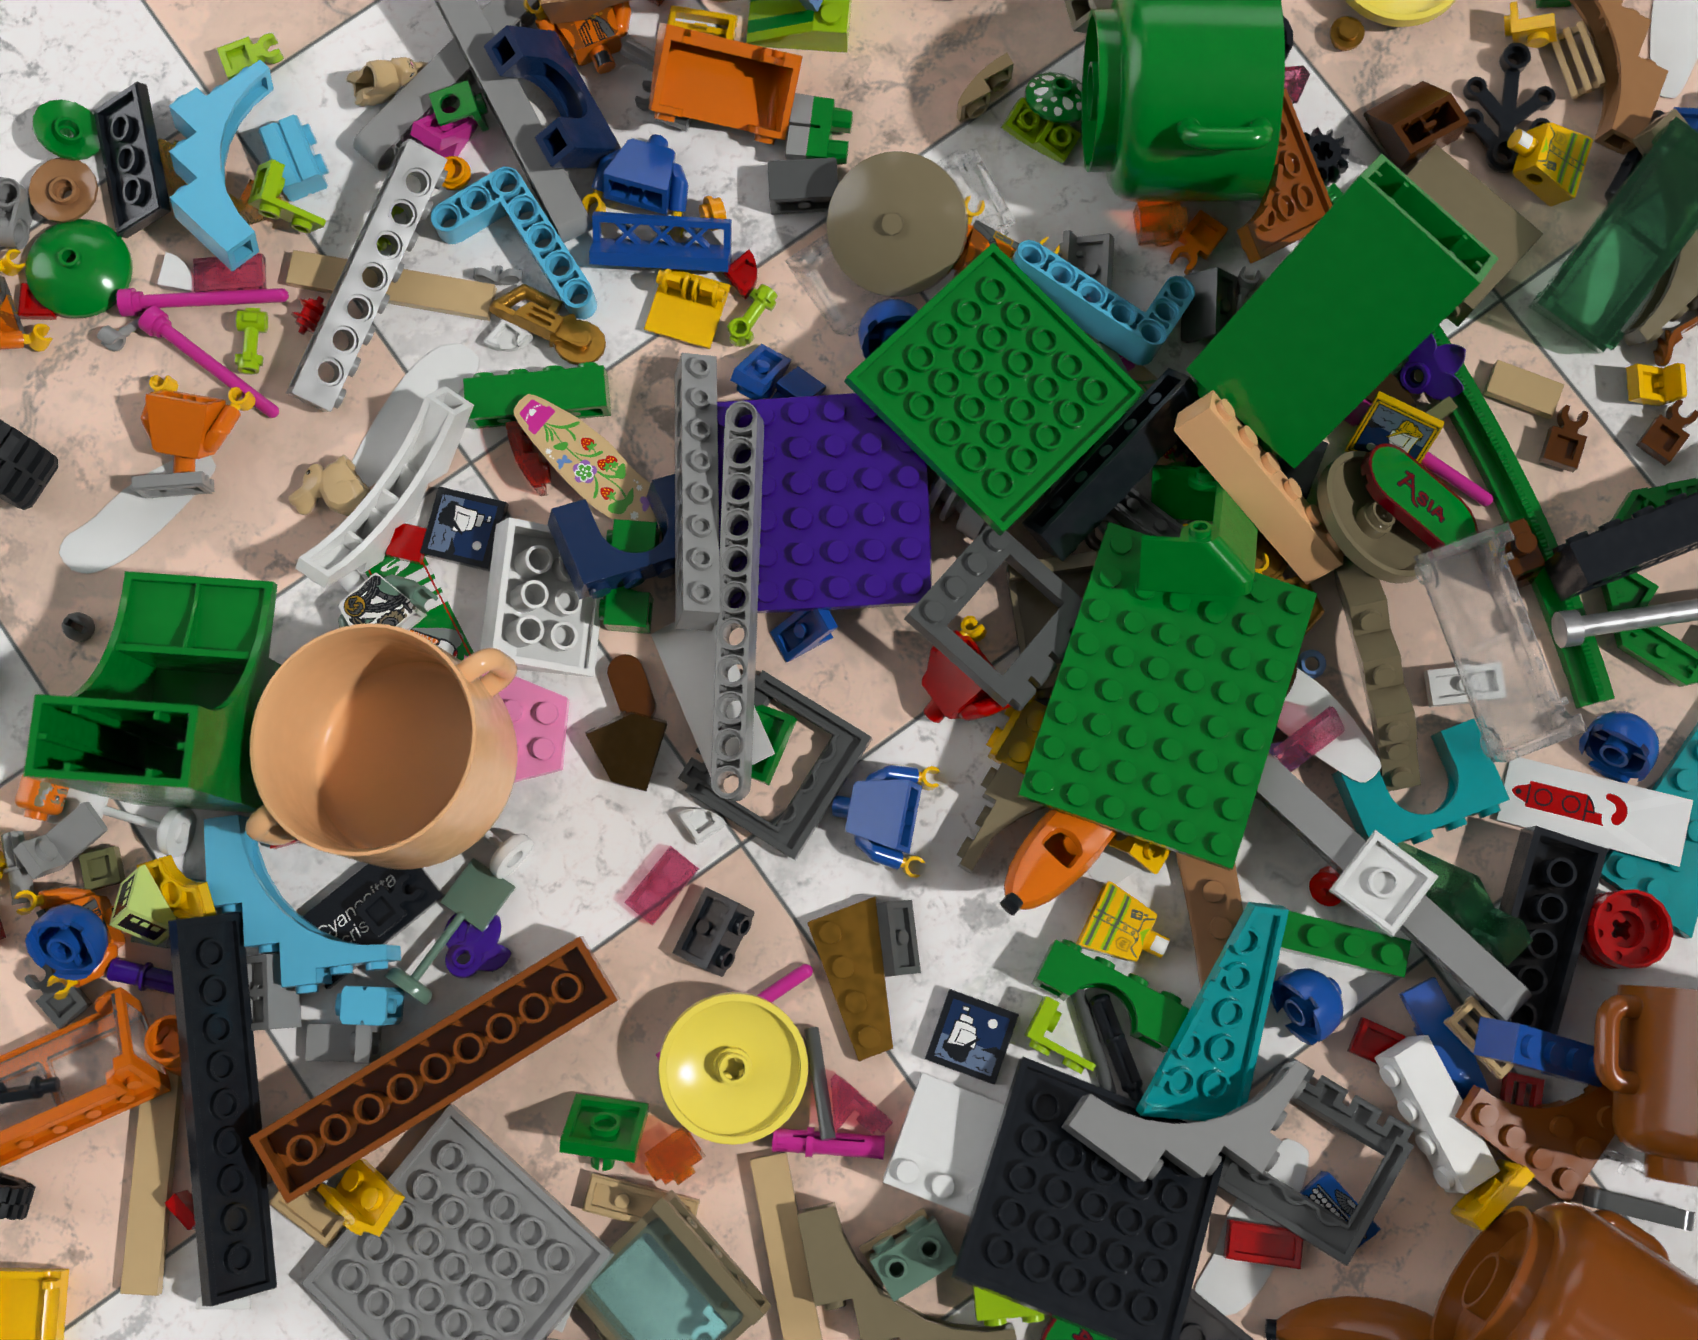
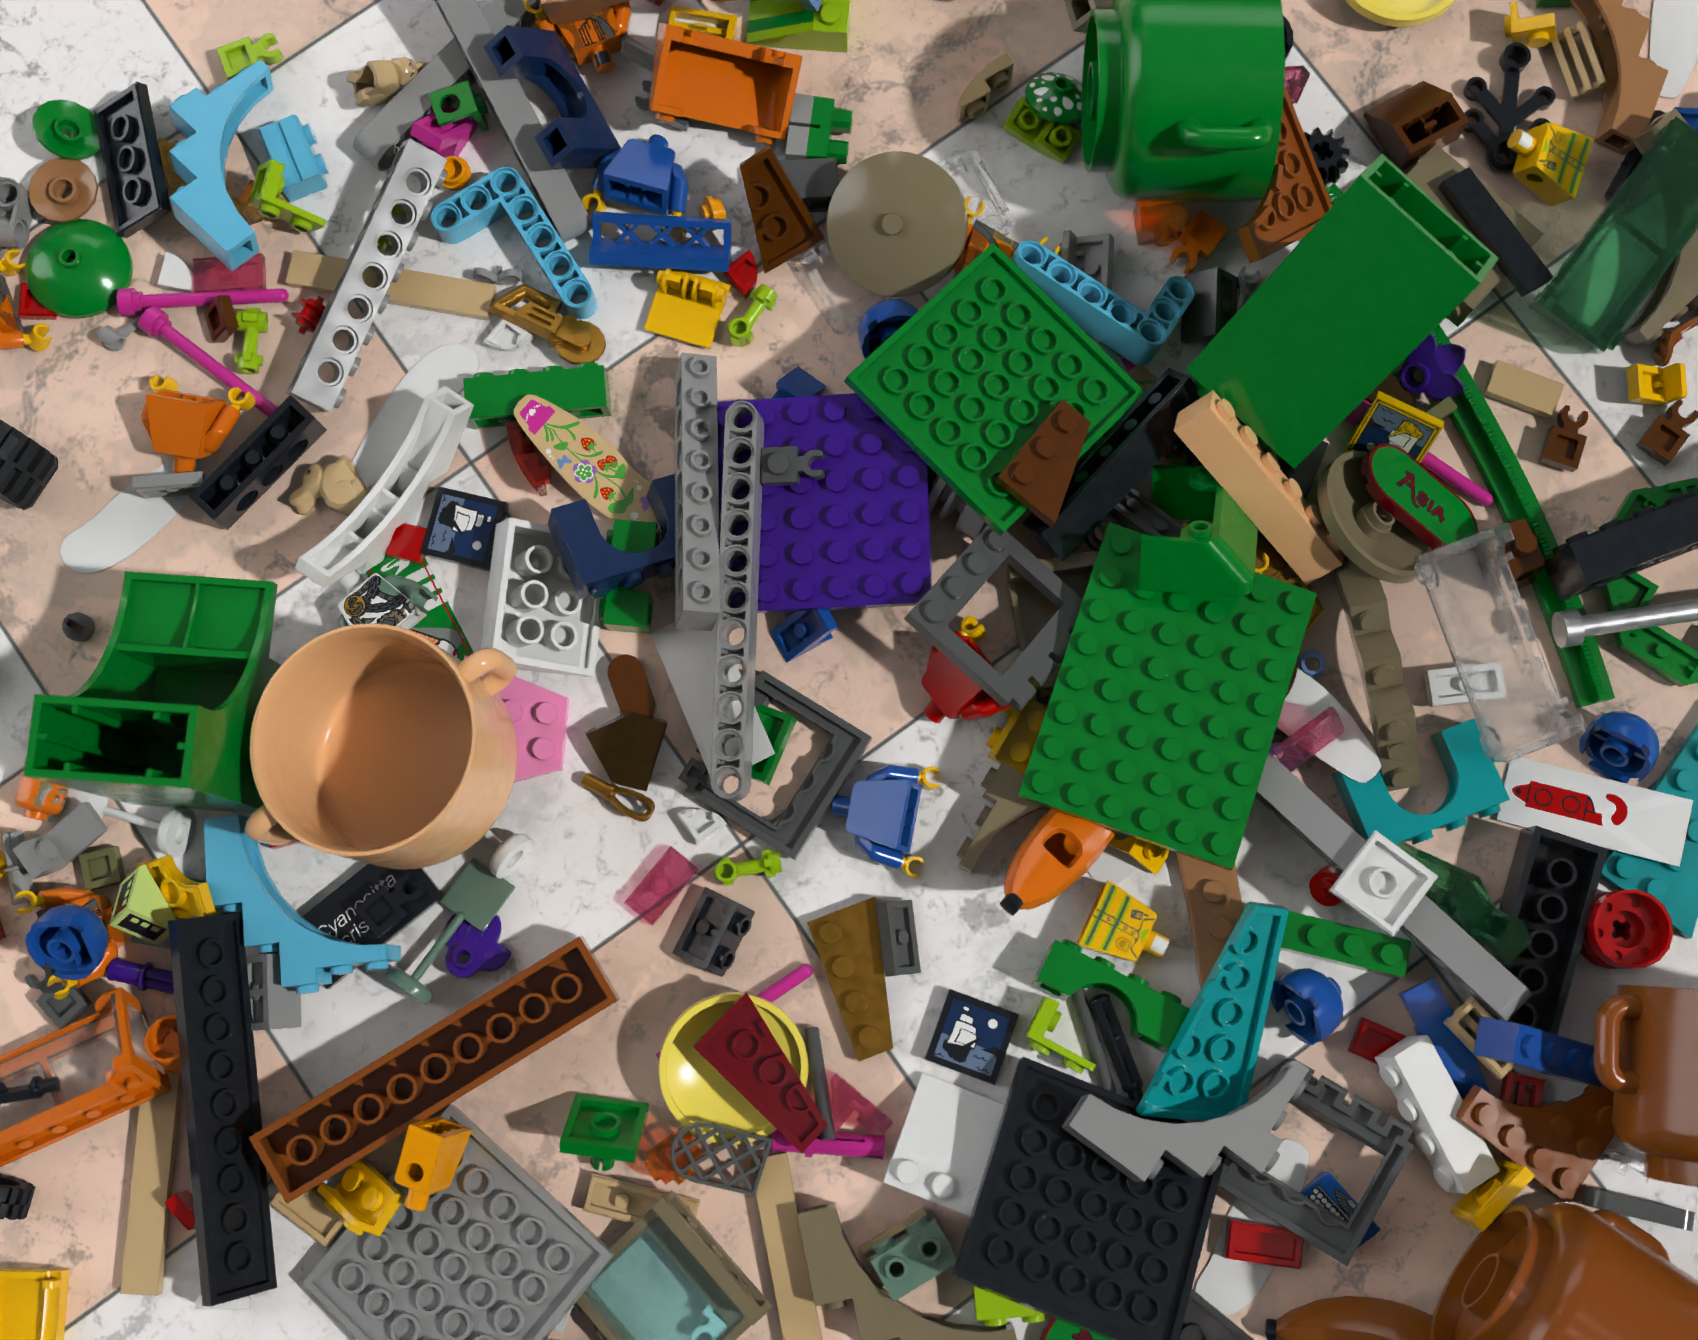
(221, 319): none -> reddish brown tile
(258, 463): none -> black brick
(343, 1043): light grey bracket -> none
(370, 1005): medium azure brick -> none
(430, 1159): none -> light orange torso
(609, 791): none -> pearl gold piece
(717, 1128): none -> dark grey window
(727, 871): none -> lime bar
(755, 1065): none -> dark red wing
(759, 373): blue slope -> none
(777, 210): none -> reddish brown wing
(784, 465): none -> dark grey plate
(1046, 463): none -> reddish brown wing
(1346, 33): pearl gold plate -> none
(1495, 231): none -> black tile

